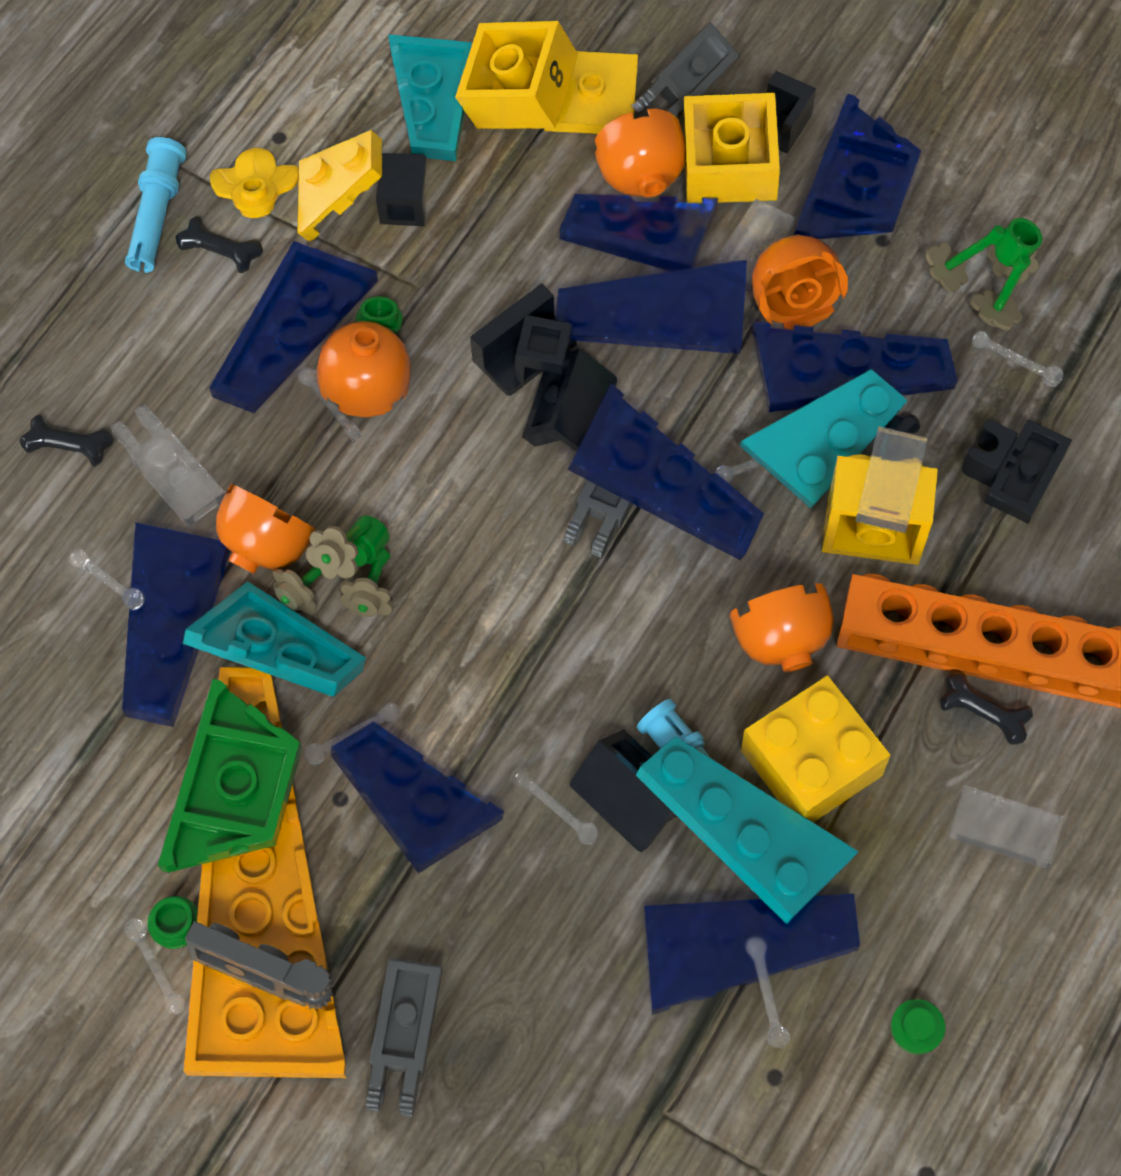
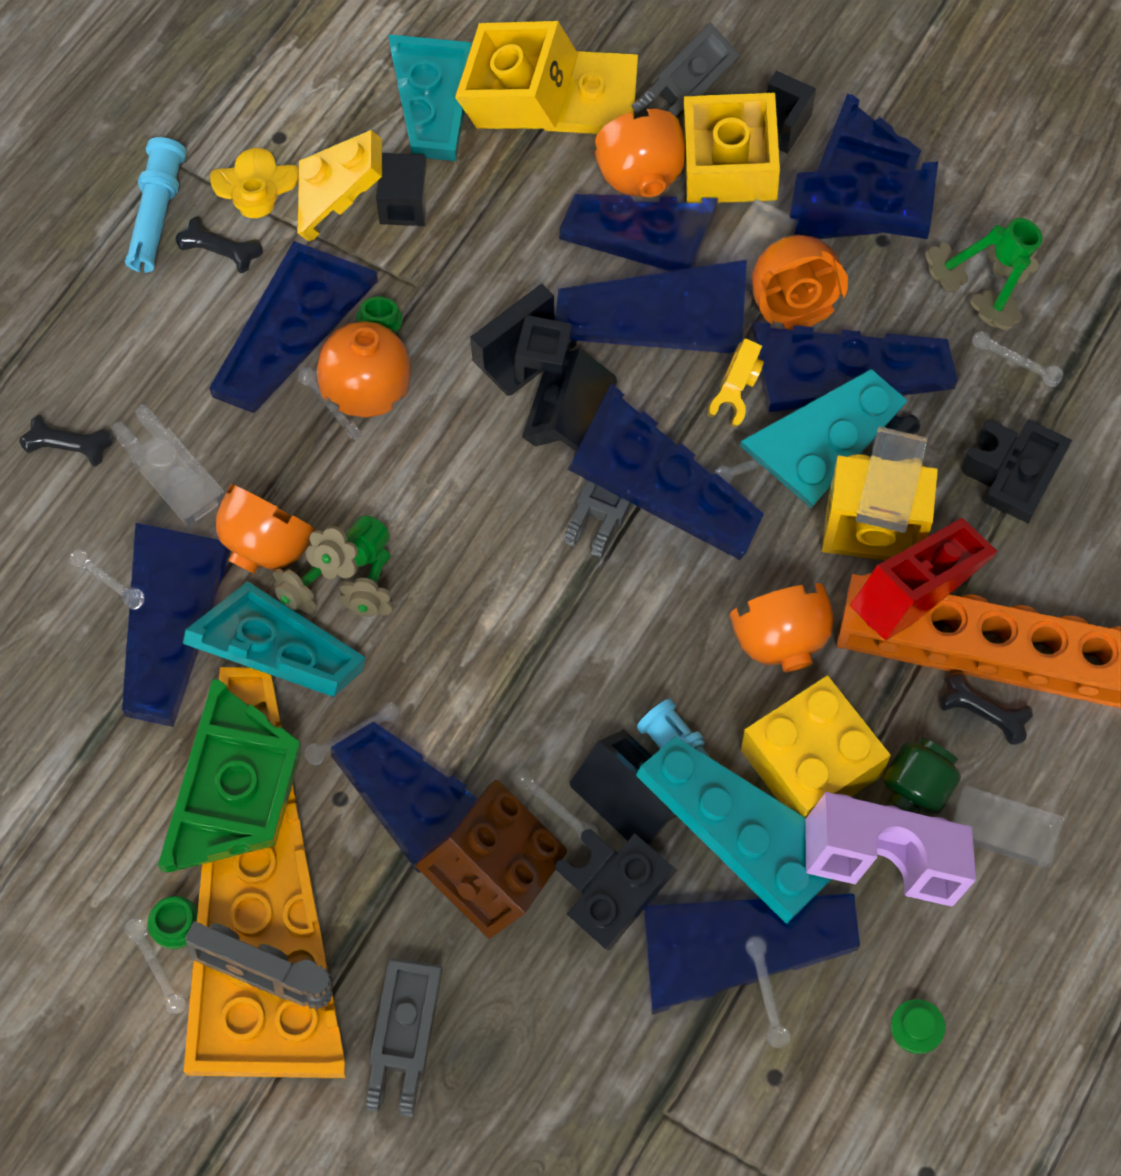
(493, 860): none -> reddish brown bracket
(614, 886): none -> black plate
(742, 371): none -> yellow plate
(876, 202): none -> clear blue wing
(920, 578): none -> red slope
(922, 777): none -> dark green head
(929, 851): none -> lavender arch

